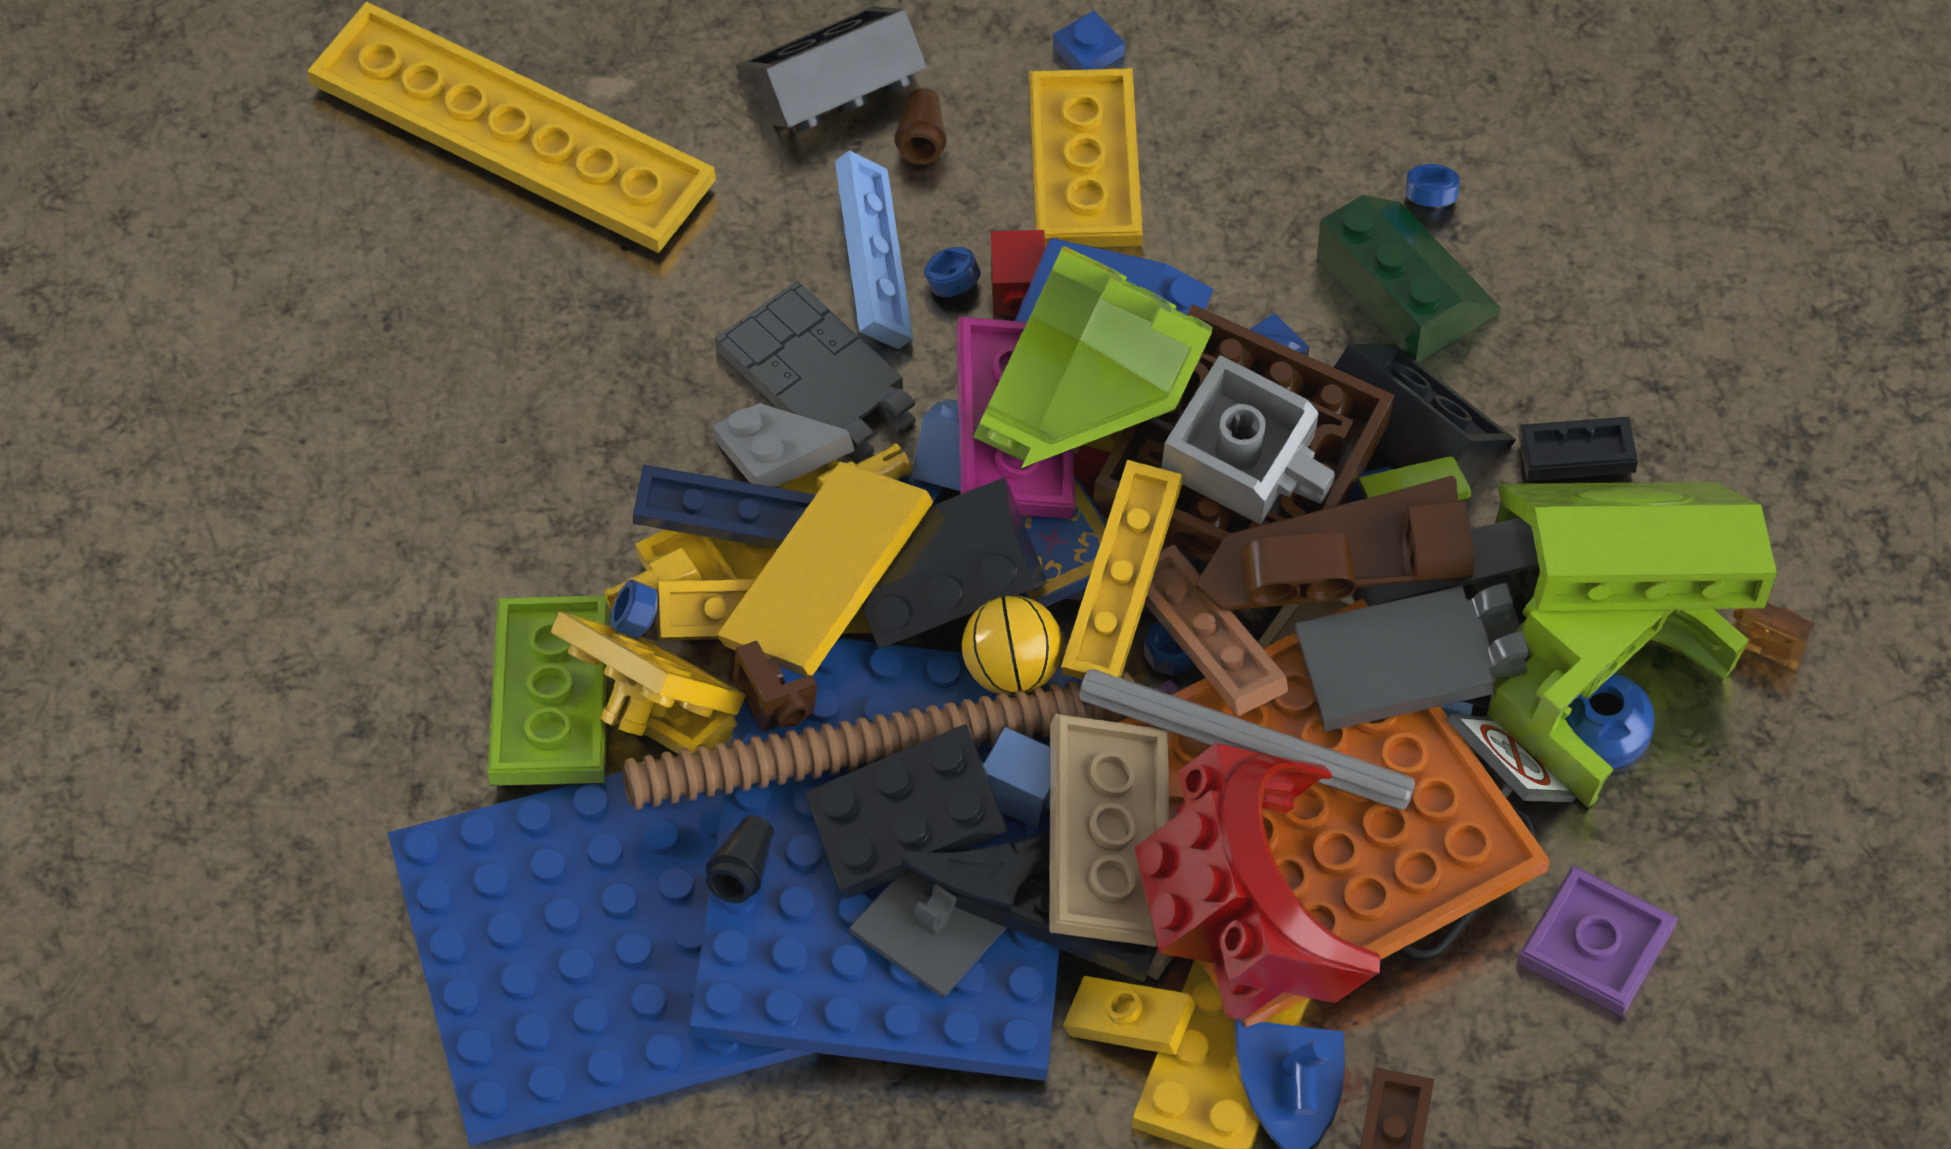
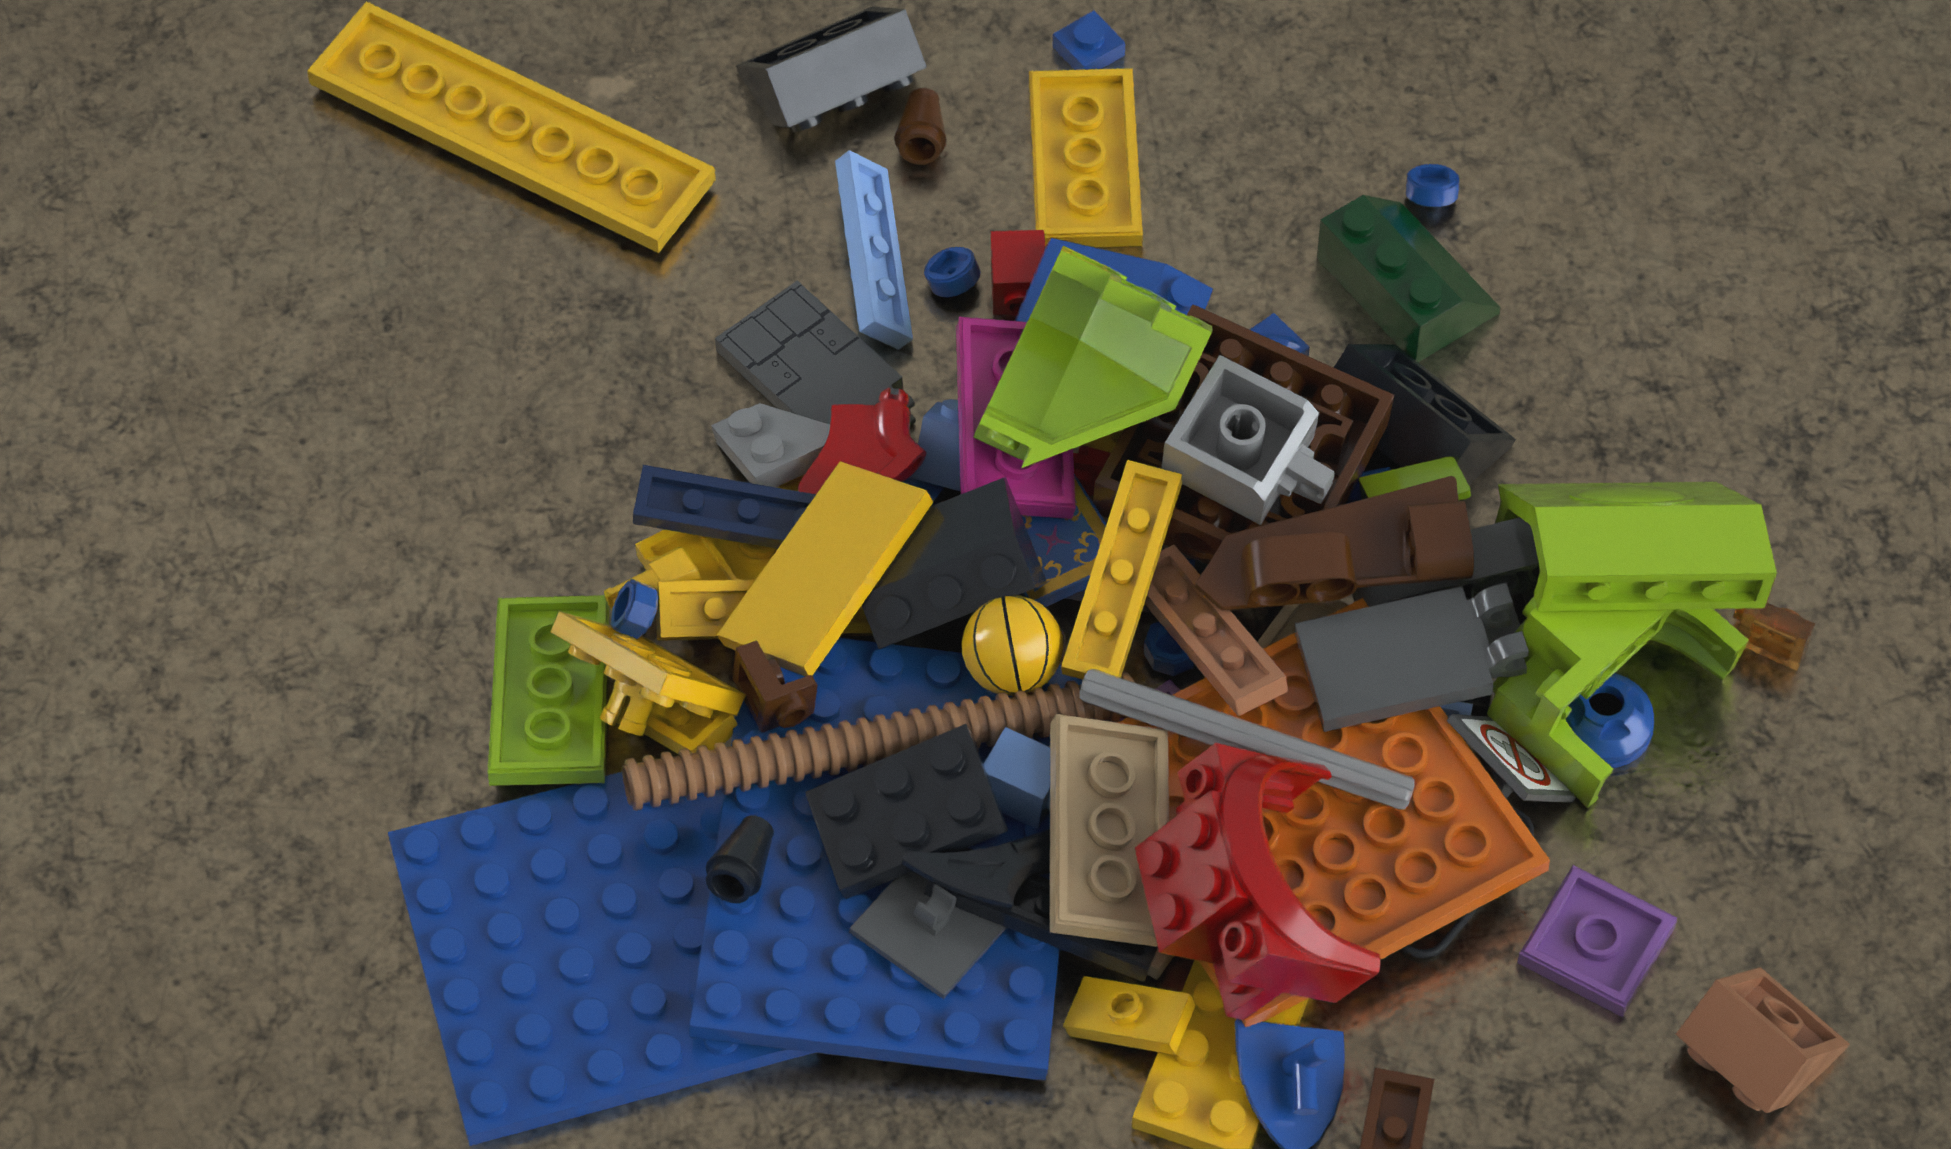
(870, 439): none -> red arm
(1578, 448): black plate -> none
(1760, 1039): none -> nougat slope

